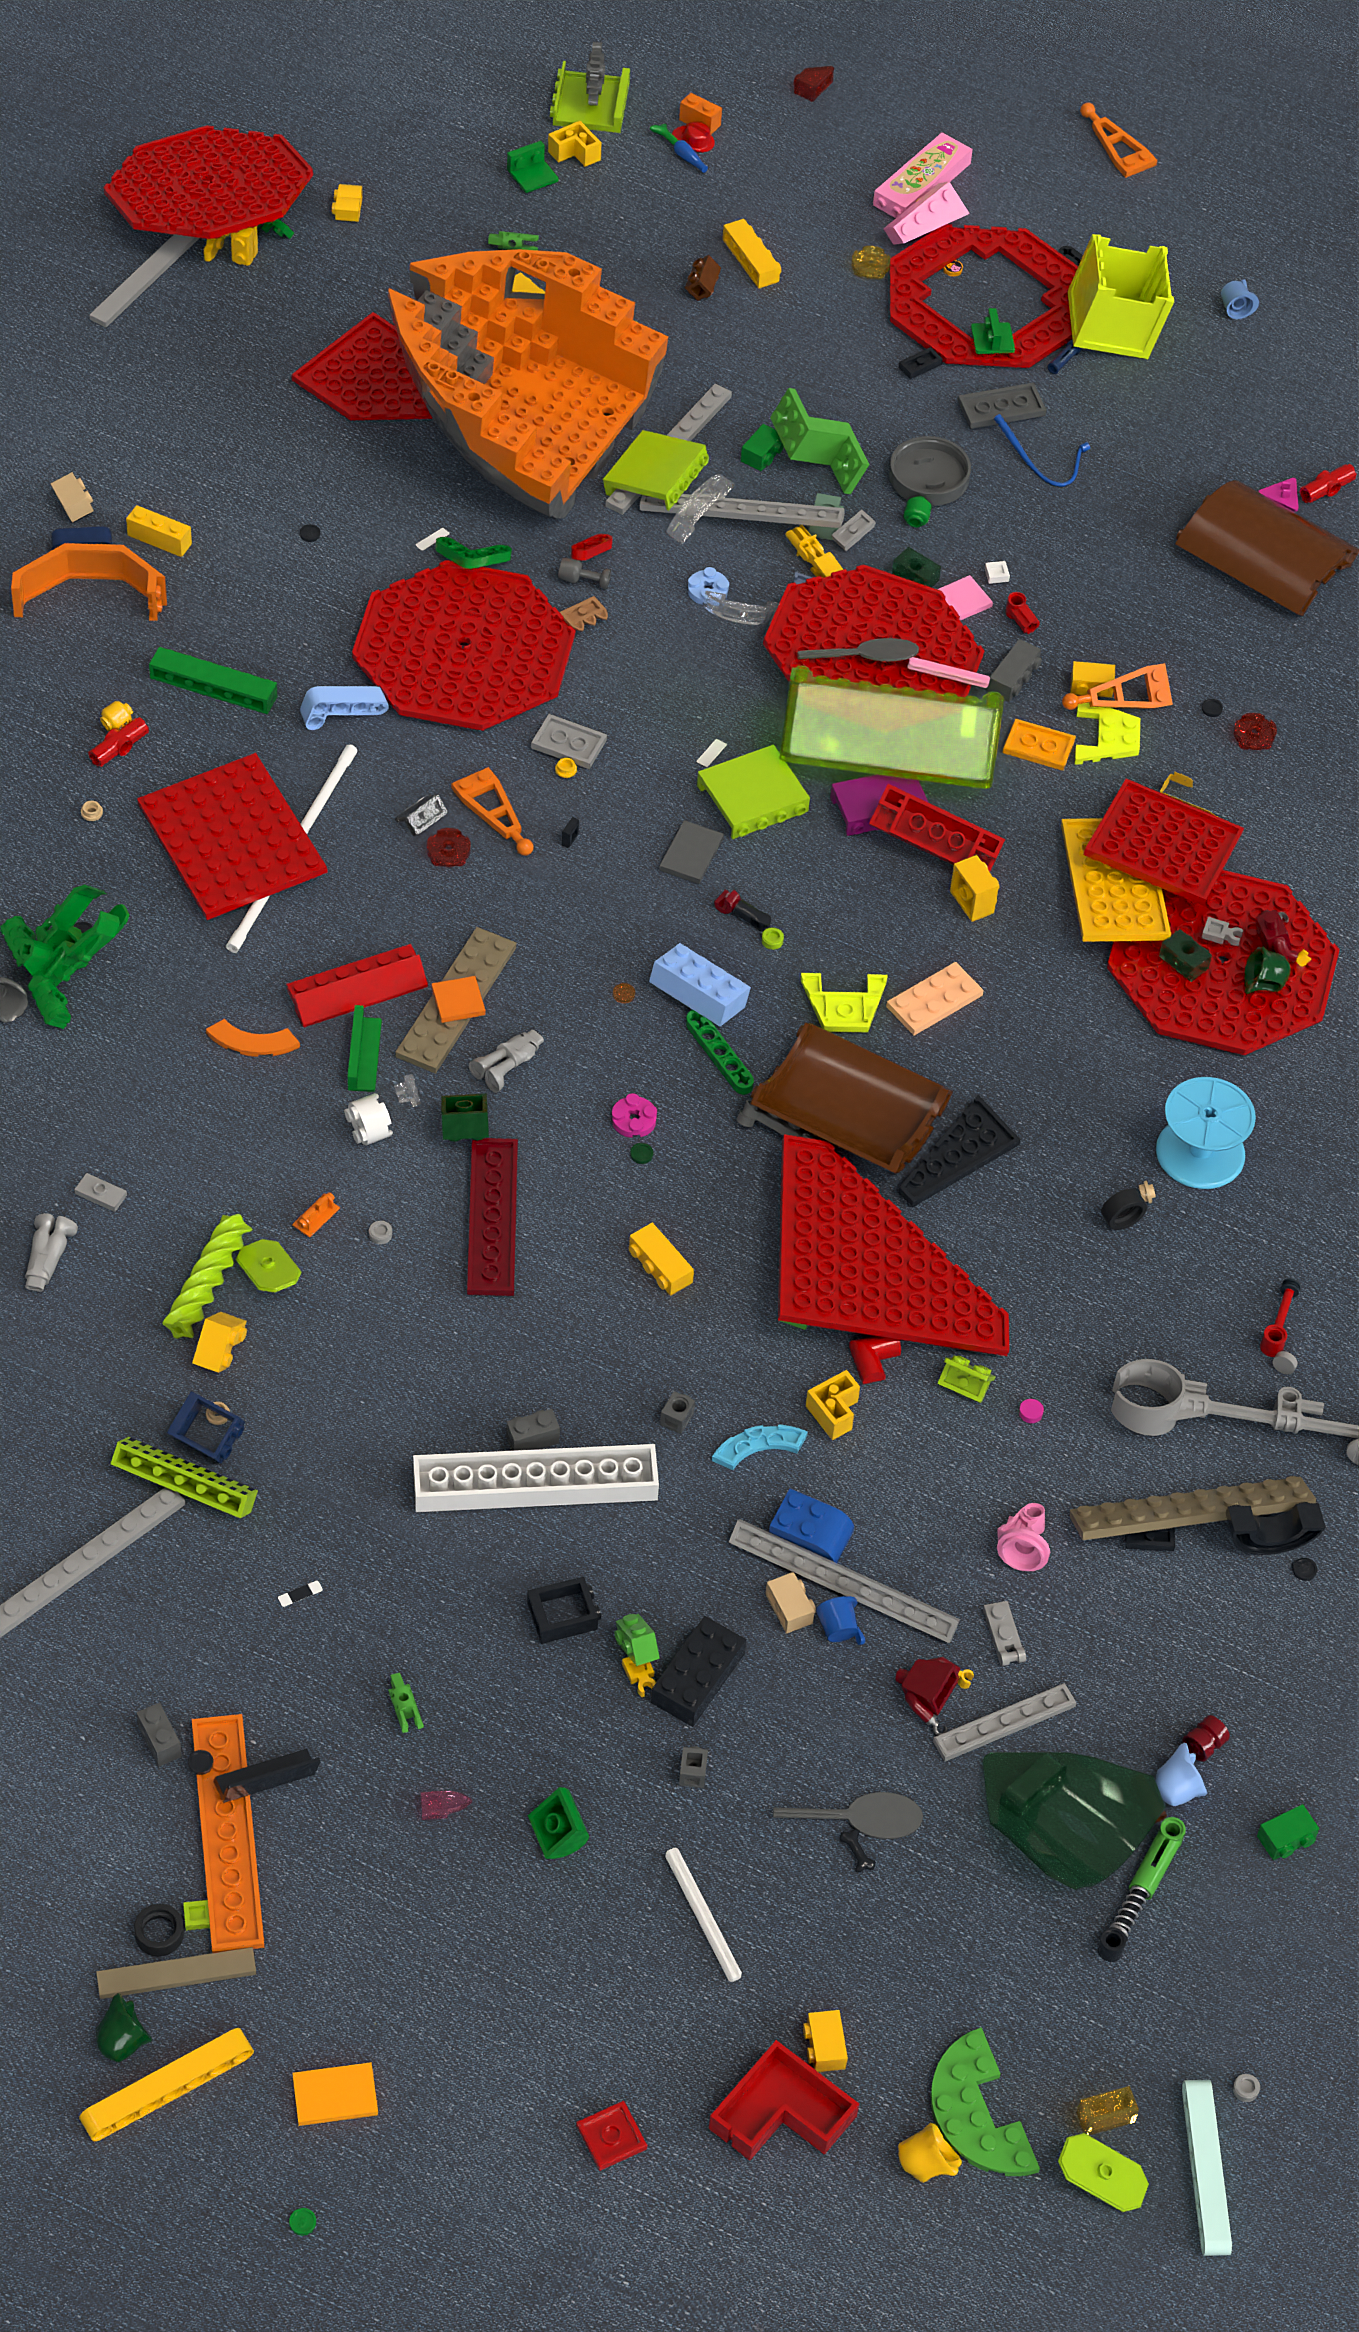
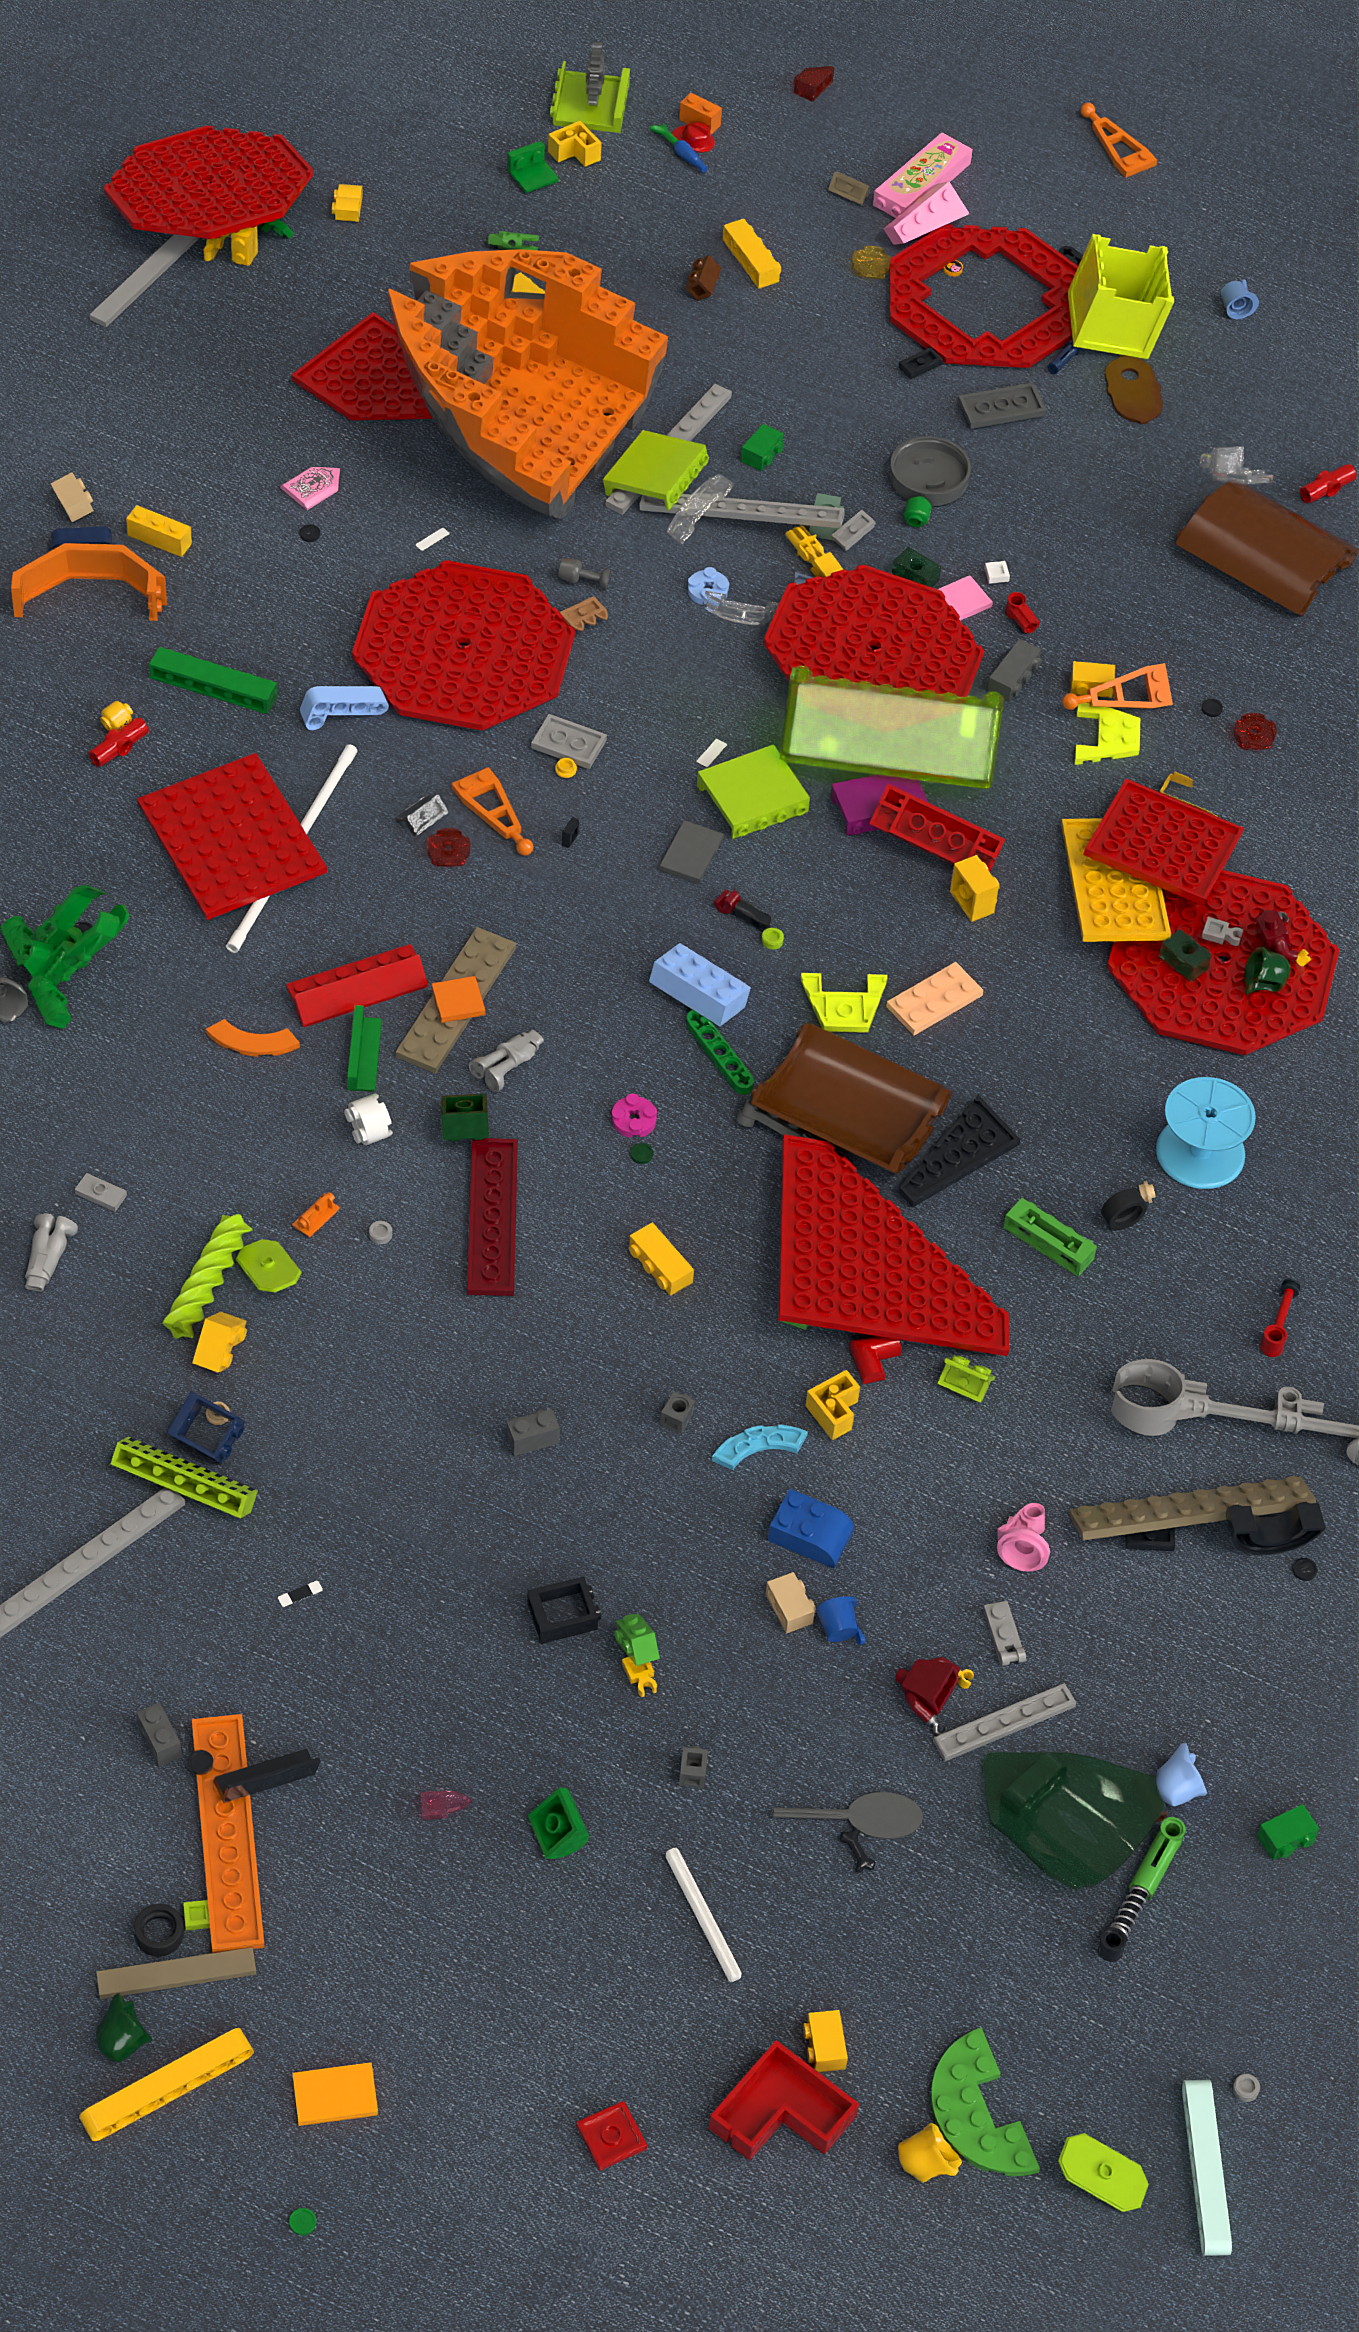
(91, 811): tan plate -> none
(313, 485): none -> bright pink tile
(404, 1703): bright green hinge -> none
(408, 1091): clear tile -> none
(472, 558): green beam -> none
(535, 1477): white brick -> none
(591, 547): red beam -> none
(624, 993): clear orange piece -> none
(698, 1671): black brick -> none
(819, 441): bright green bracket -> none
(844, 1581): light grey plate -> none
(849, 187): none -> dark tan plate
(877, 649): dark grey piece -> none
(948, 672): bright pink axle -> none
(992, 335): green bracket -> none
(1012, 438): blue piece -> none
(1031, 1411): dark pink tile -> none
(1039, 744): light orange tile -> none
(1050, 1236): none -> bright green brick
(1107, 2111): clear yellow brick -> none
(1134, 399): none -> reddish brown piece
(1205, 1738): dark red wheel -> none
(1227, 466): none -> clear plate
(1283, 493): dark pink piece -> none
(1285, 1362): light grey tile -> none

